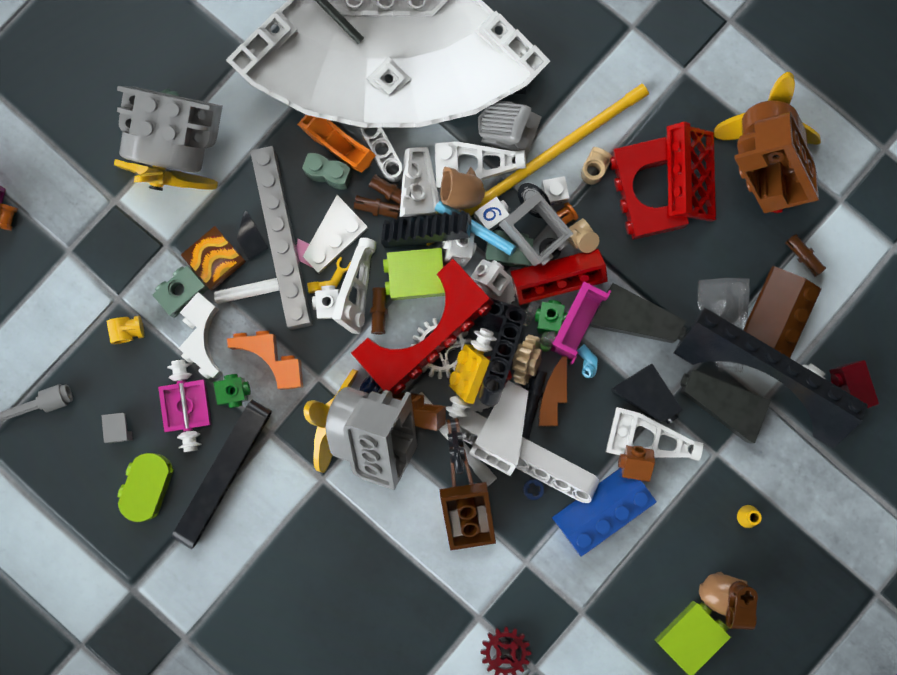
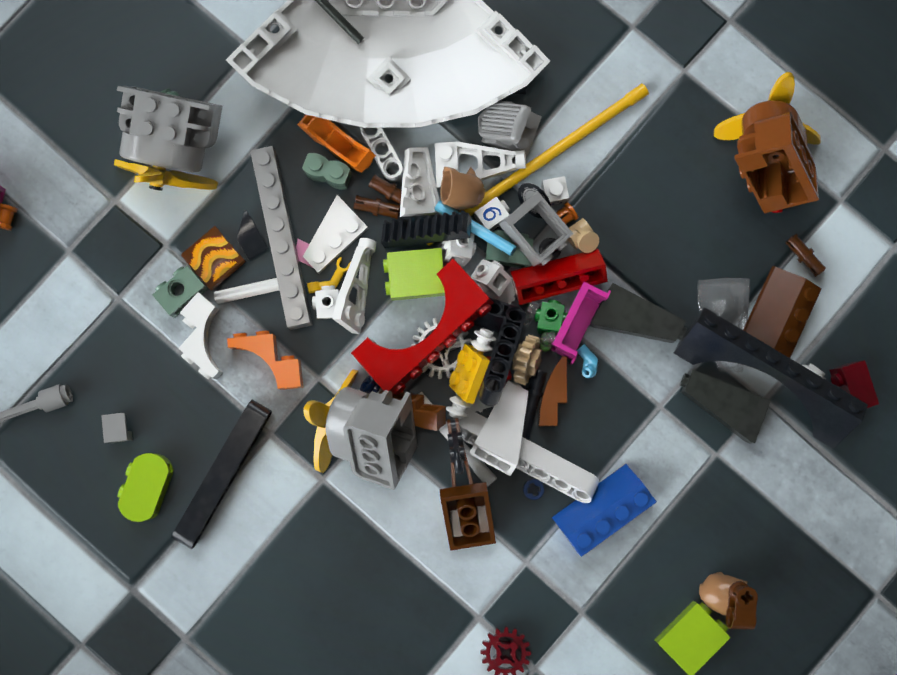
(124, 329): yellow piece -> none
(184, 405): dark pink plate -> none
(224, 388): green brick -> none
(378, 310): reddish brown pin -> none
(600, 160): tan piece -> none
(623, 431): white plate -> none
(637, 463): dark orange brick -> none
(642, 219): red arch -> none
(649, 394): black slope -> none
(681, 172): red fence -> none
(743, 516): yellow cone -> none

